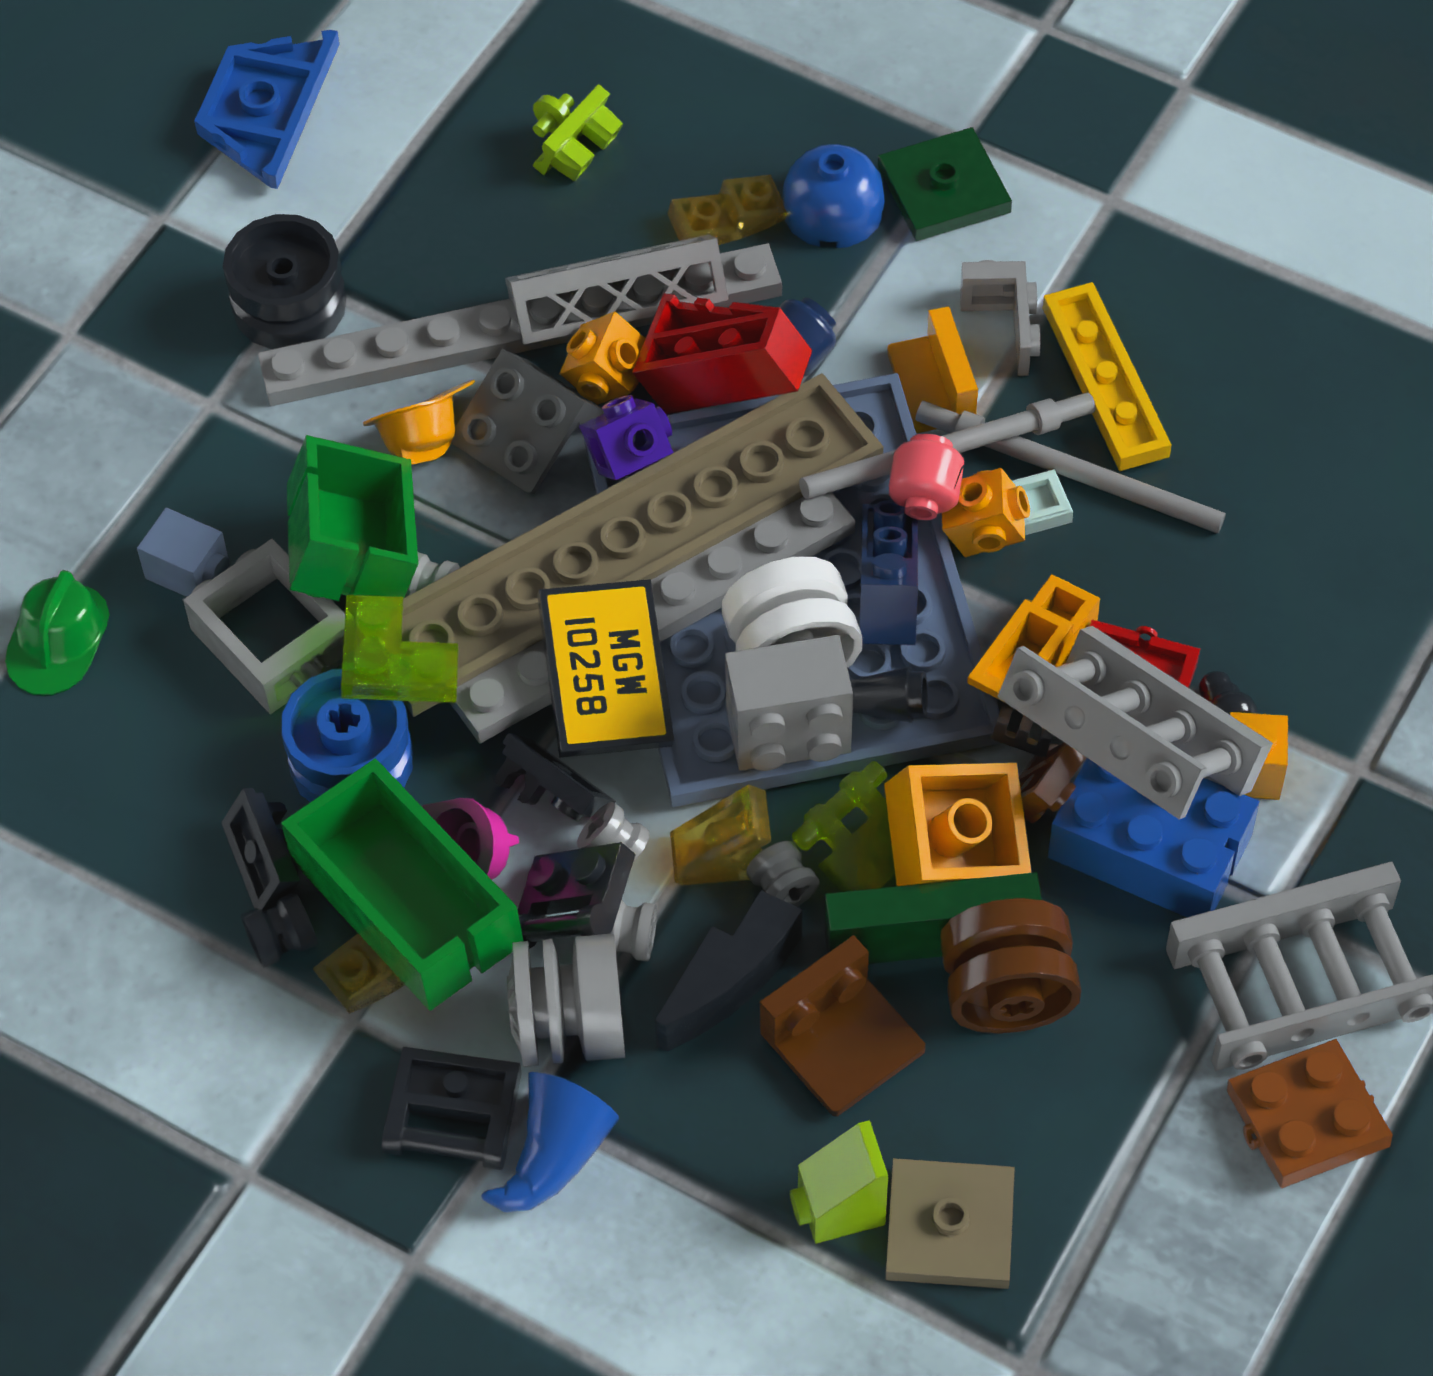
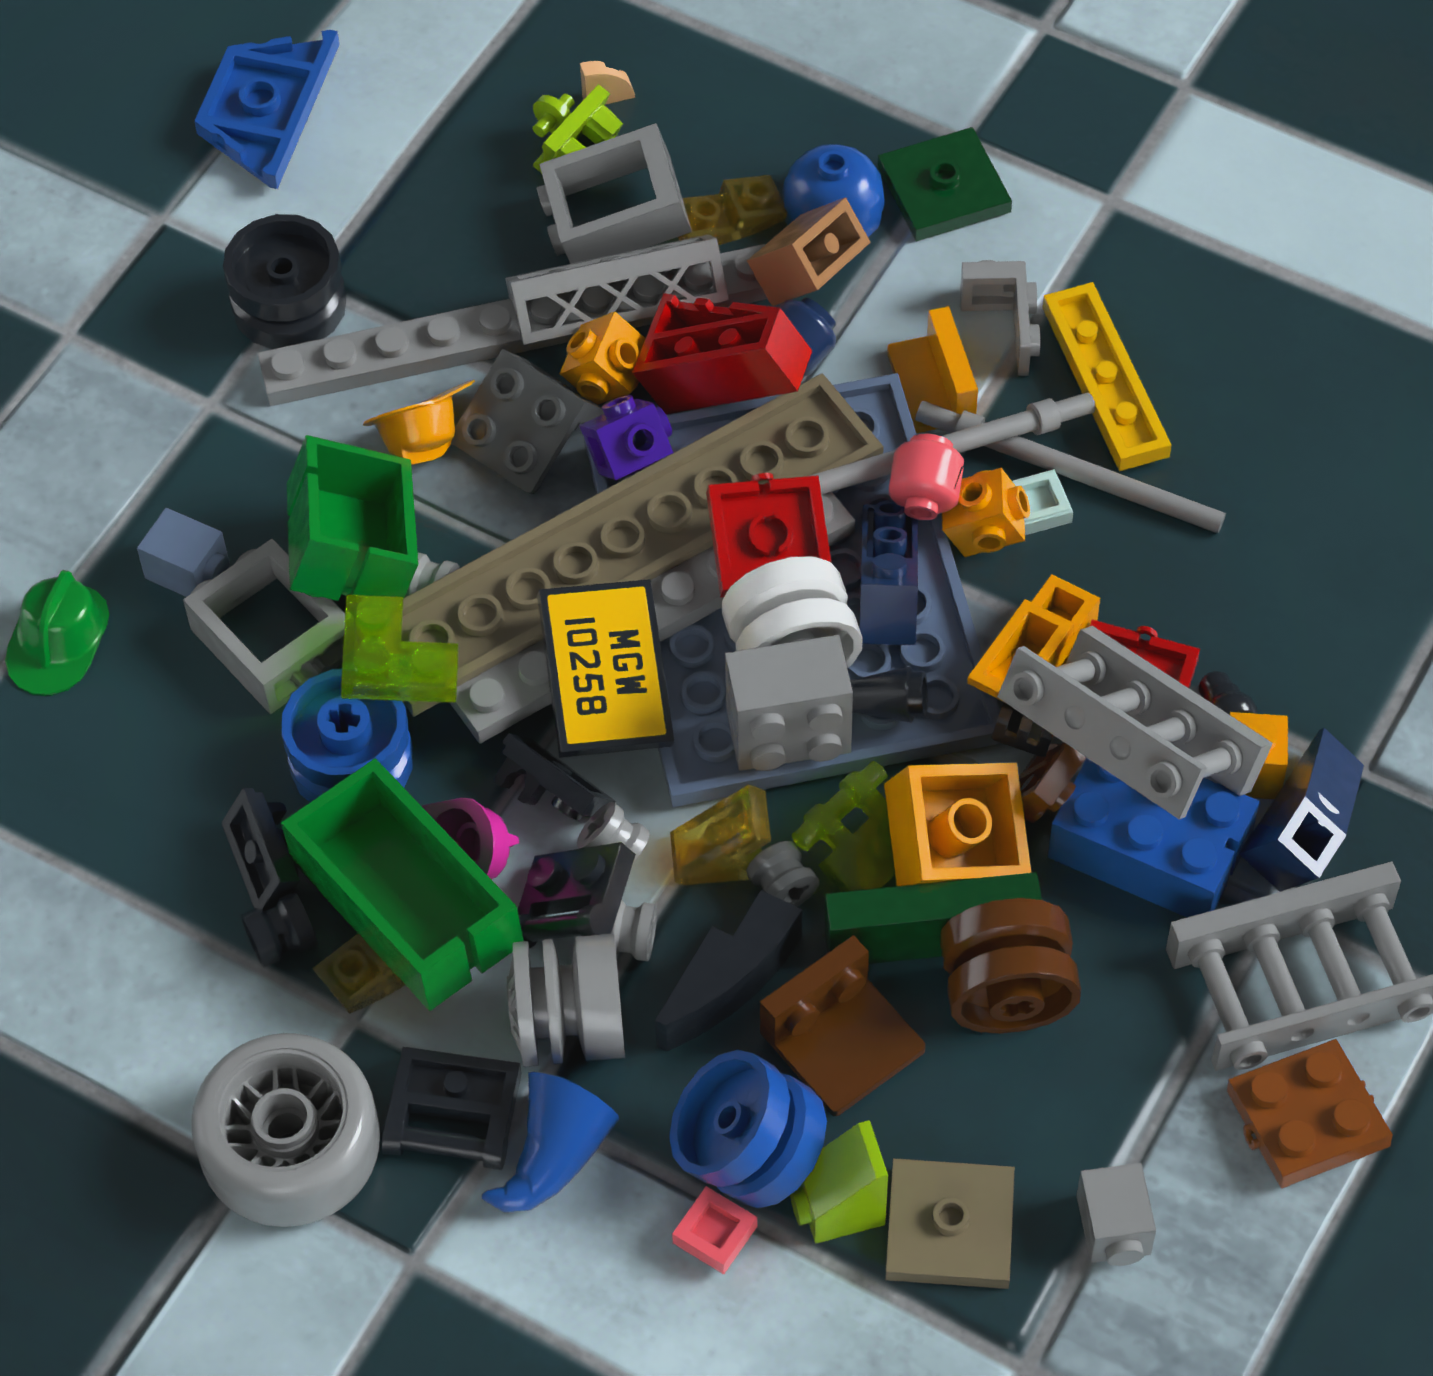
(280, 1089): none -> light grey wheel
(612, 80): none -> light nougat tile
(624, 230): none -> light grey window
(714, 1230): none -> coral plate
(748, 1129): none -> blue wheel
(765, 524): none -> red plate
(808, 251): none -> medium nougat brick
(1116, 1214): none -> light grey brick
(1306, 816): none -> slope

